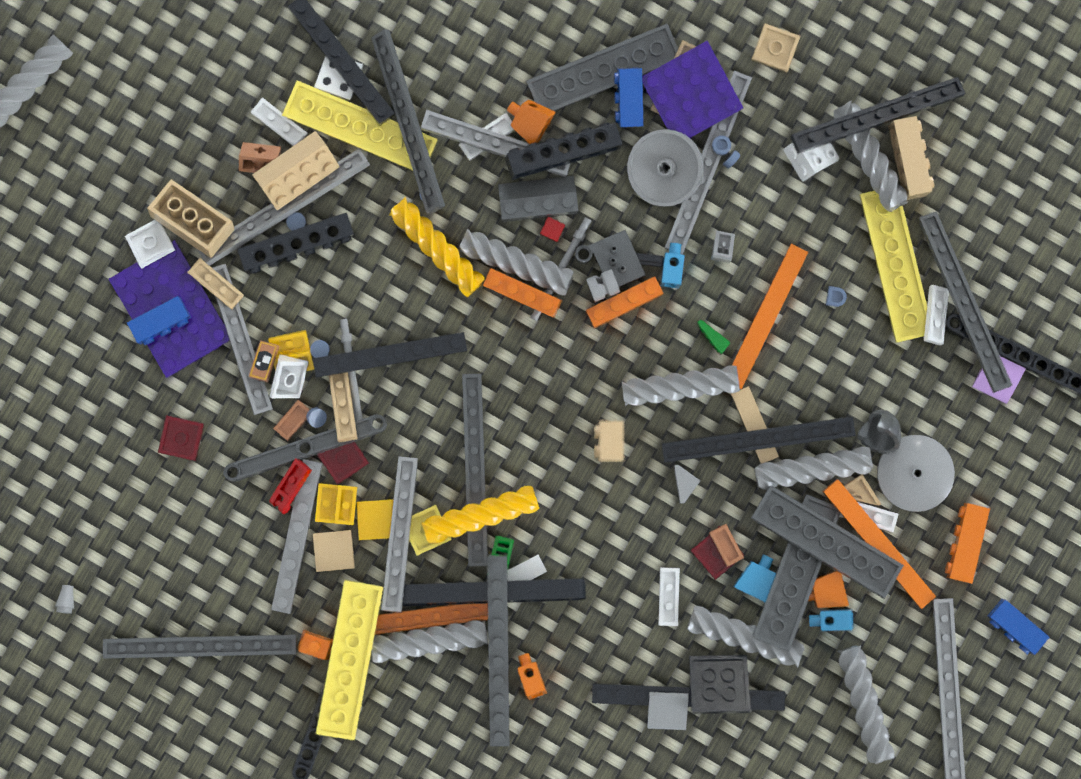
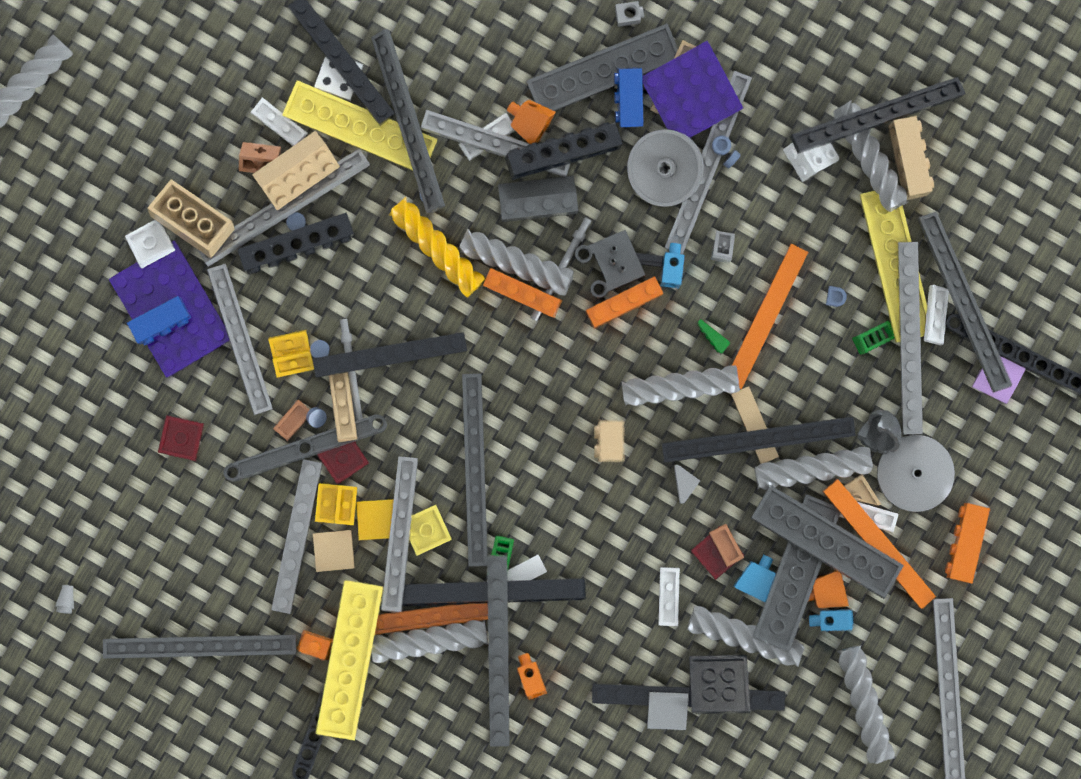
(215, 283): tan tile -> none
(264, 361): tile -> none
(288, 377): white slope -> none
(290, 485): red plate -> none
(475, 516): yellow piece -> none
(552, 229): red tile -> none
(603, 285): light grey wheel -> none
(620, 10): none -> light grey brick
(775, 48): tan tile -> none
(863, 342): none -> green slope
(910, 338): none -> light grey plate
(1017, 627): blue brick -> none

